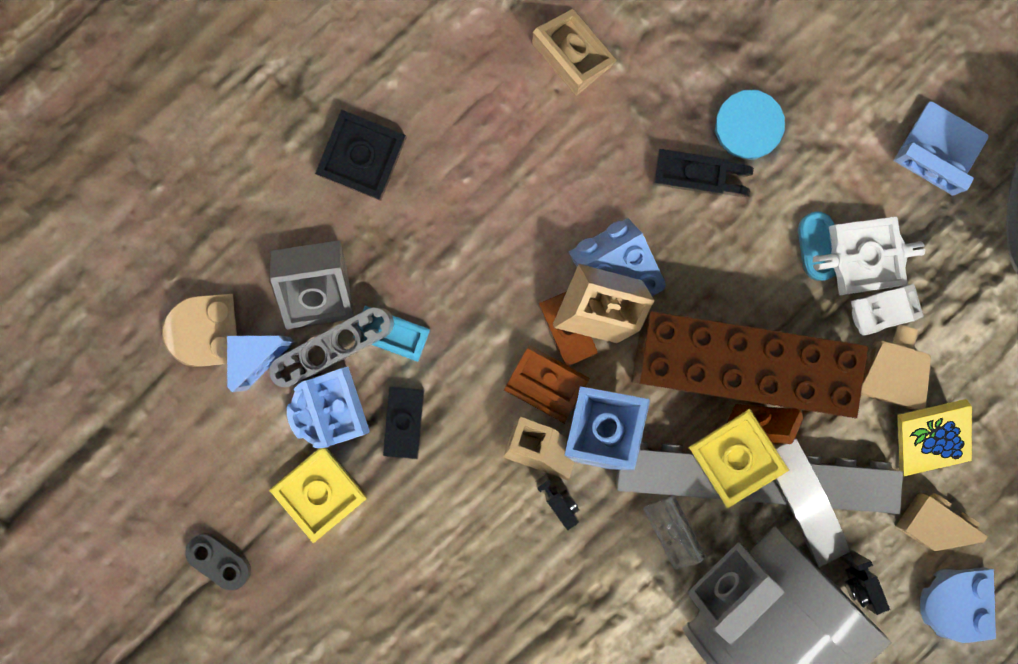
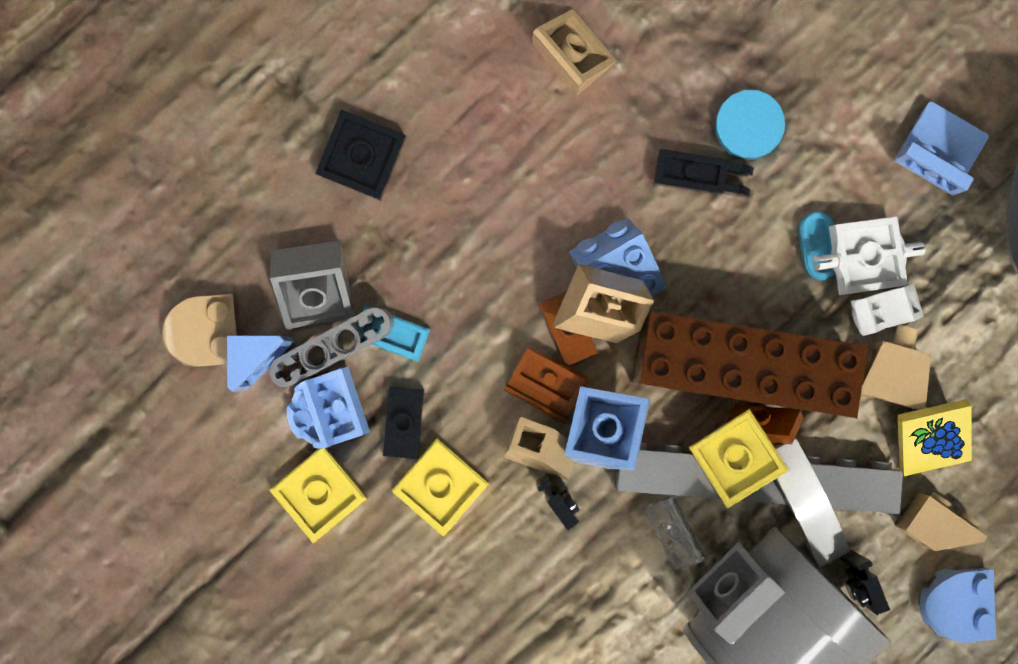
(218, 559): dark grey plate -> none
(440, 487): none -> light yellow tile

